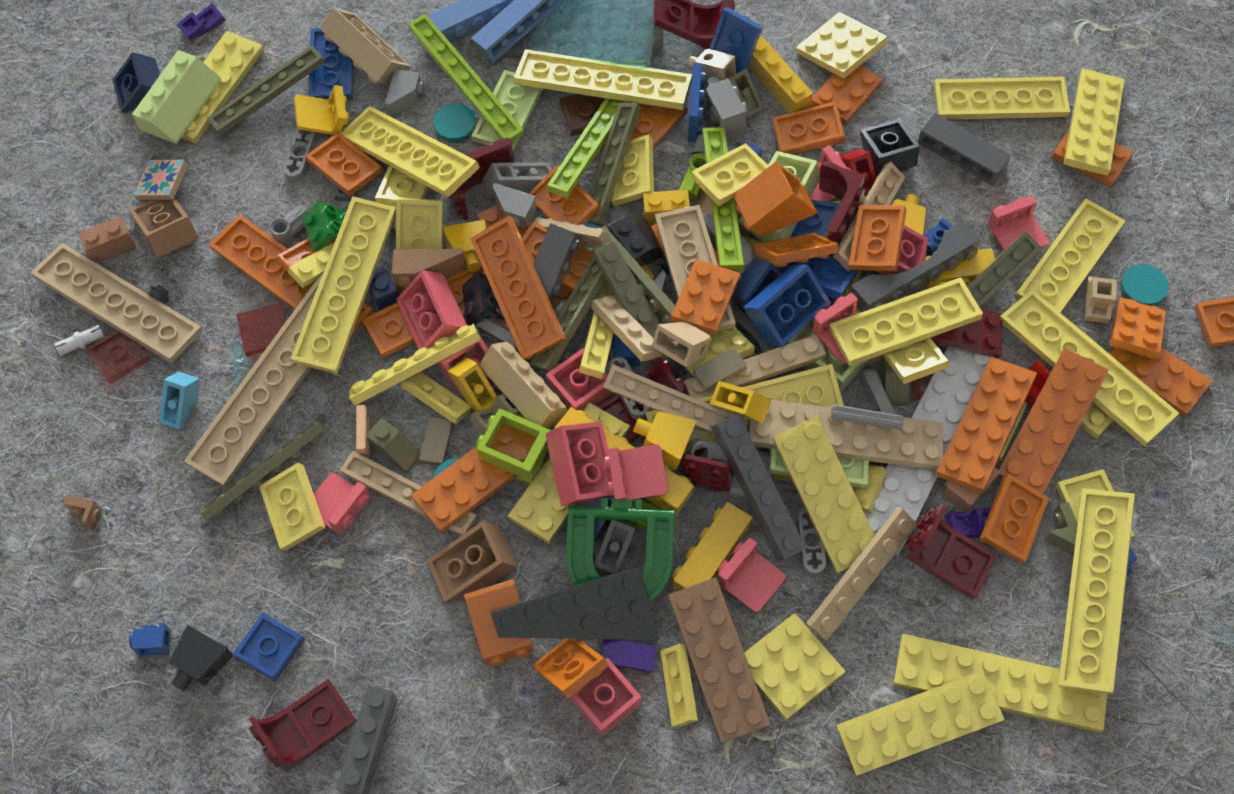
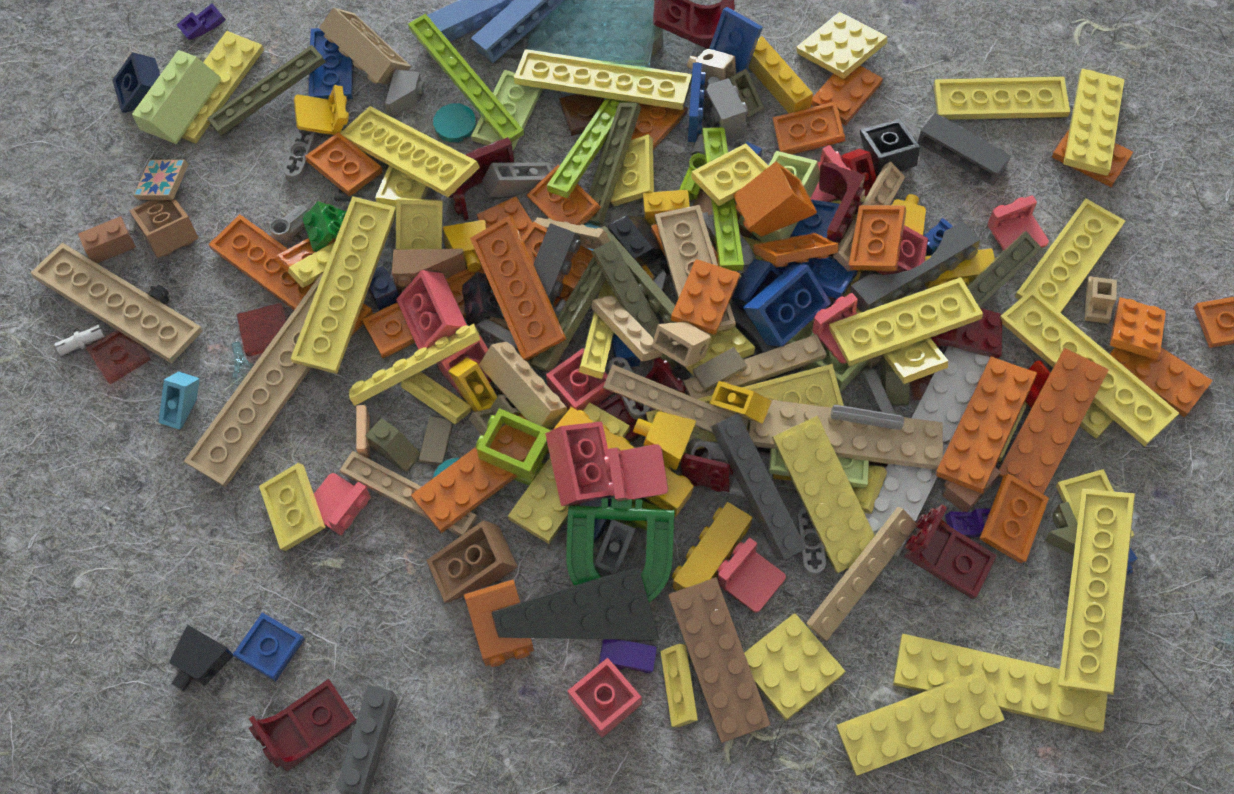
(85, 509): medium nougat bracket -> none
(151, 640): blue brick -> none
(255, 477): olive plate -> none
(515, 204): light grey slope -> none
(570, 666): orange plate -> none
(1144, 284): teal tile -> none

